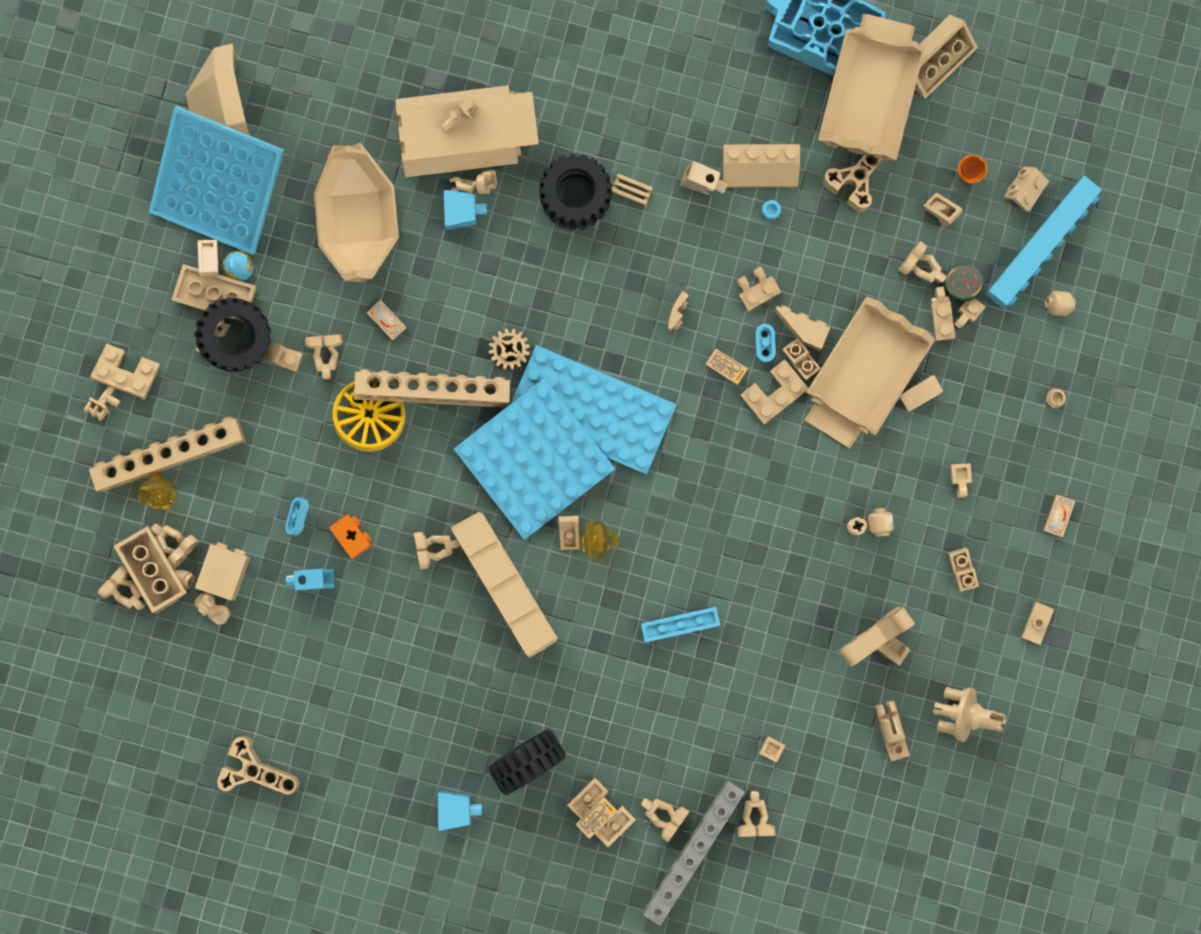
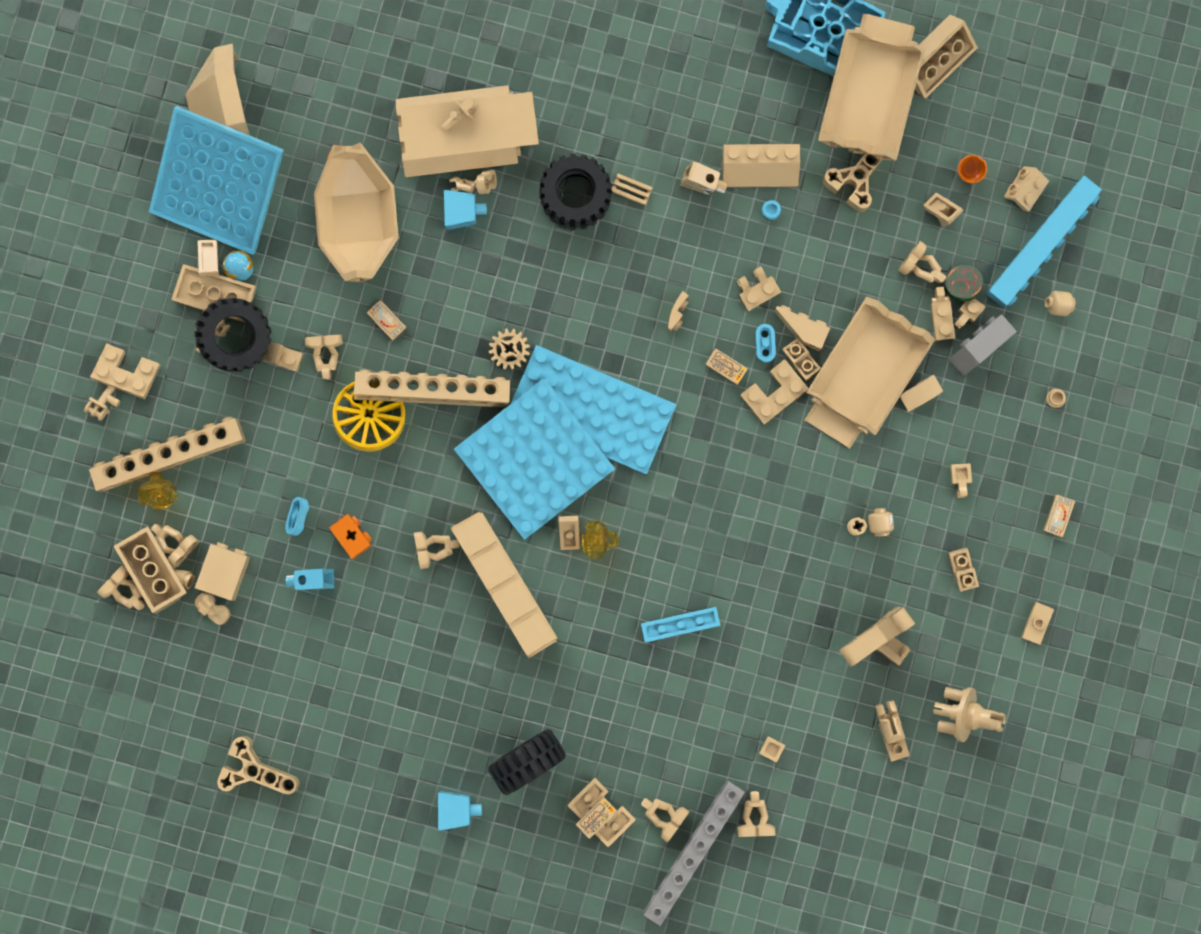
(982, 345): none -> light grey wedge

